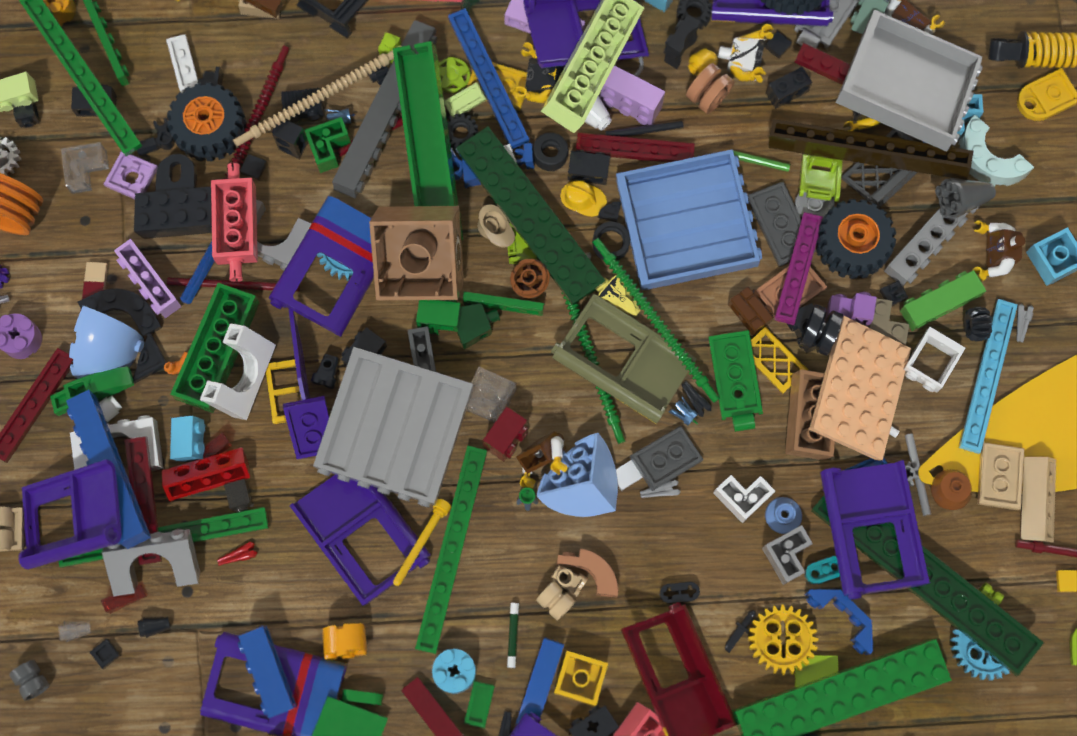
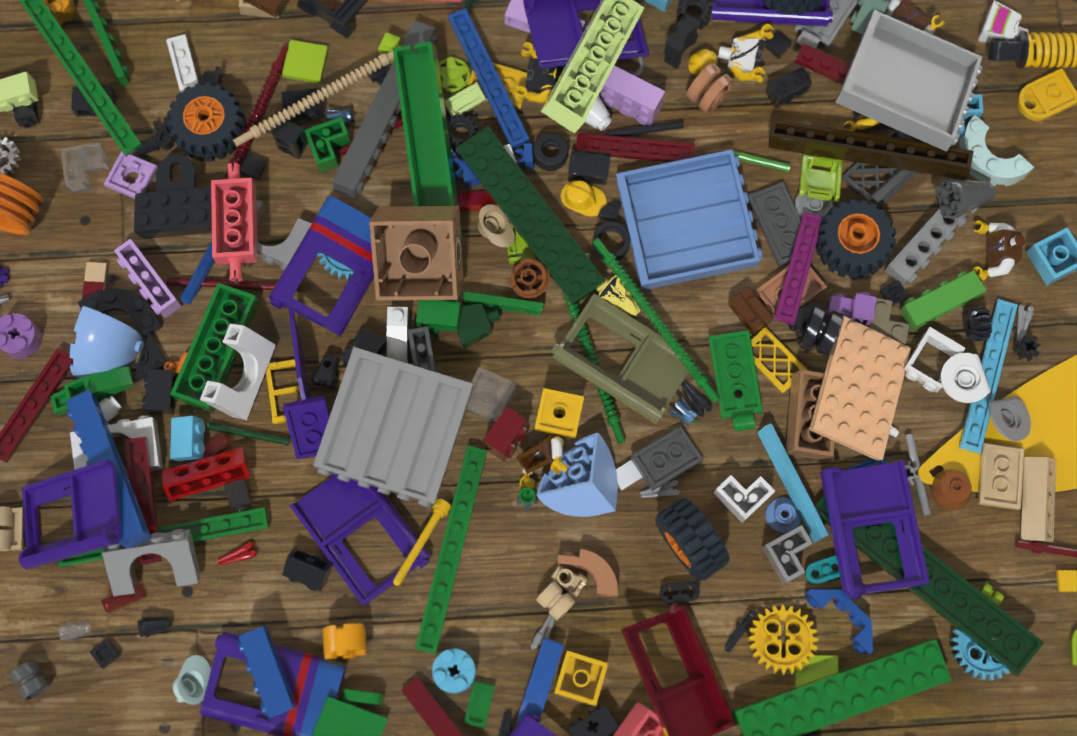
(158, 389): none -> black brick
(192, 680): none -> light aqua piece
(249, 433): none -> dark green bar
(305, 61): none -> lime tile
(307, 569): none -> black brick
(398, 333): none -> white slope
(474, 200): none -> red slope
(513, 628): dark green bar -> none
(545, 631): none -> light grey piece
(563, 404): none -> yellow plant
(692, 539): none -> black wheel
(792, 483): none -> medium azure tile
(964, 378): none -> white hat
(1000, 23): none -> white torso
(1010, 418): none -> light grey hat
(1030, 352): none -> black gear

